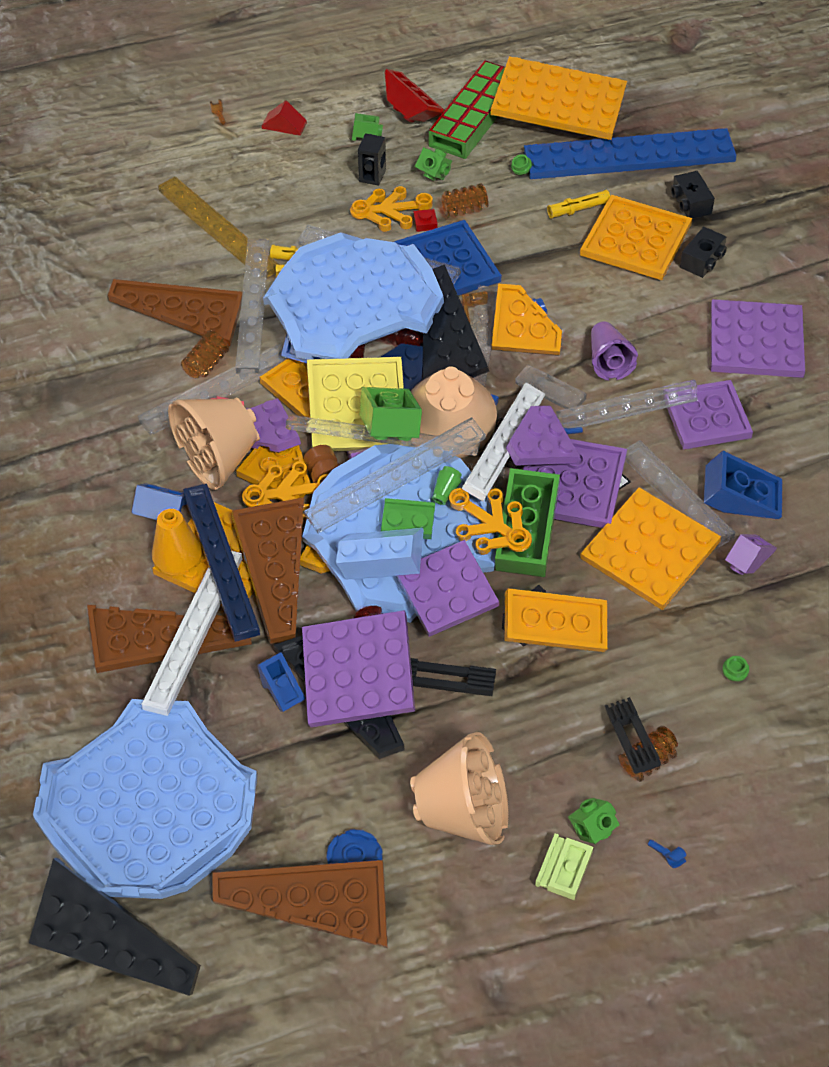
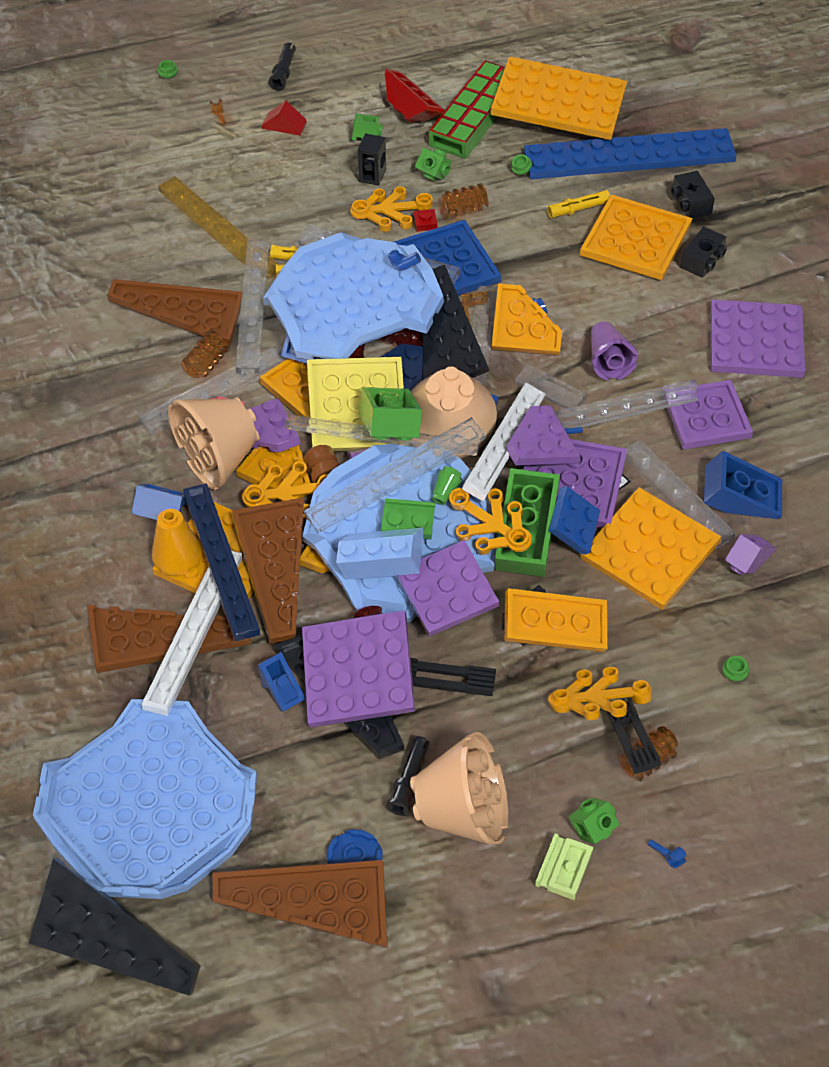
(167, 69): none -> bright green plate
(281, 70): none -> black pin
(402, 788): none -> black pin
(403, 262): none -> blue arm
(569, 698): none -> light orange plant
(574, 520): none -> blue plate

